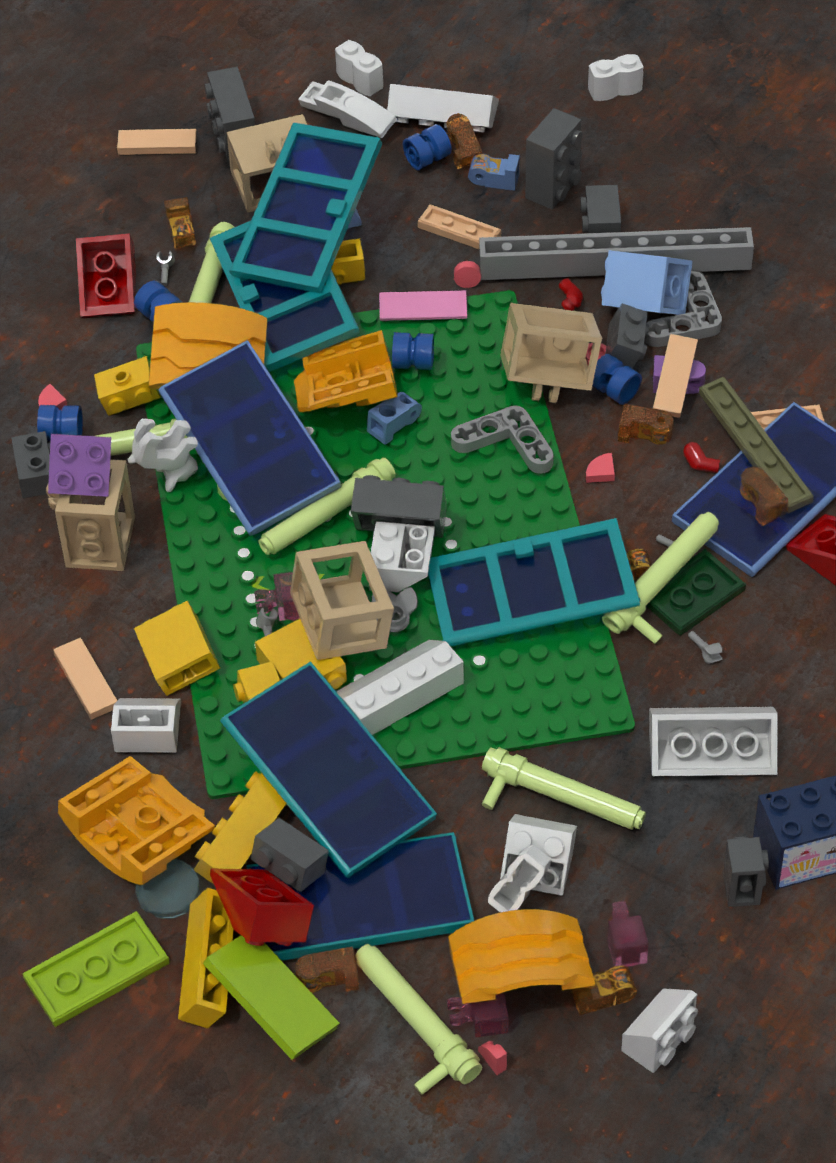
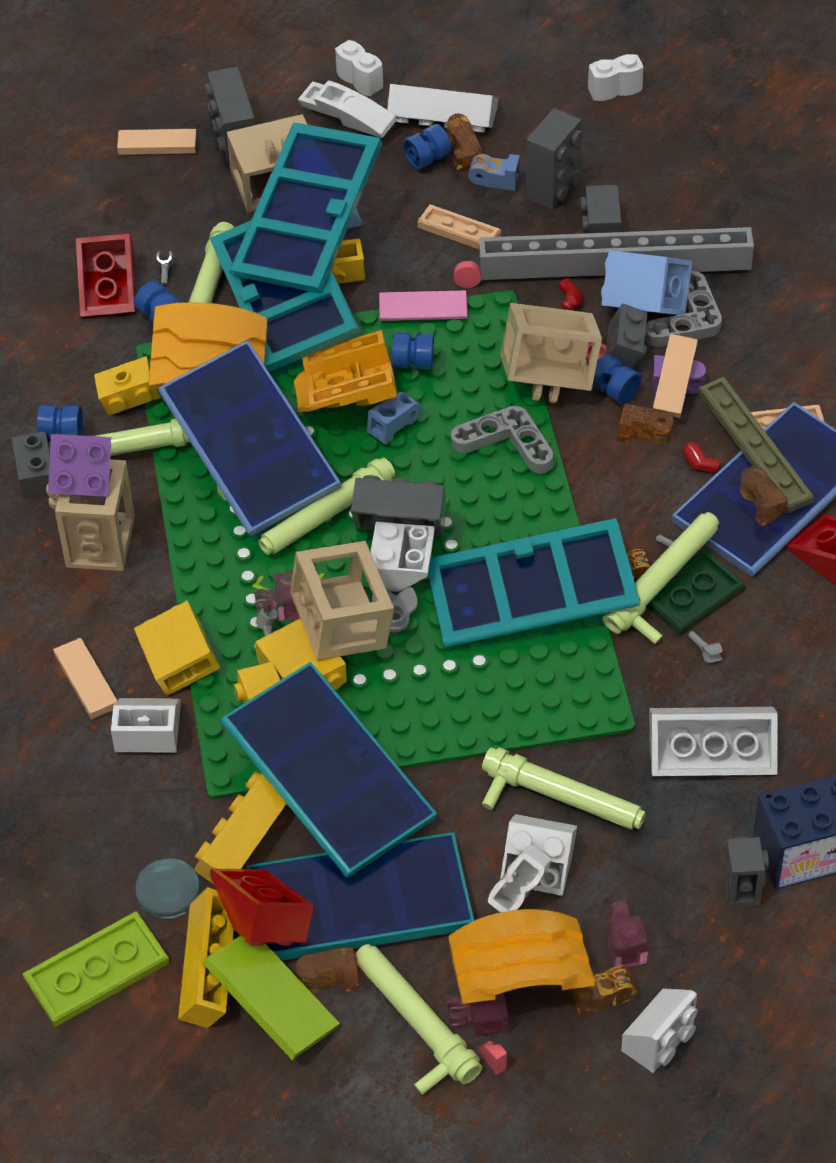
(51, 396): coral tile -> none
(133, 820): light orange slope -> none
(165, 452): white animal -> none
(179, 222): clear orange leg -> none
(289, 854): dark grey brick -> none
(404, 685): white slope -> none
(601, 469): coral tile -> none

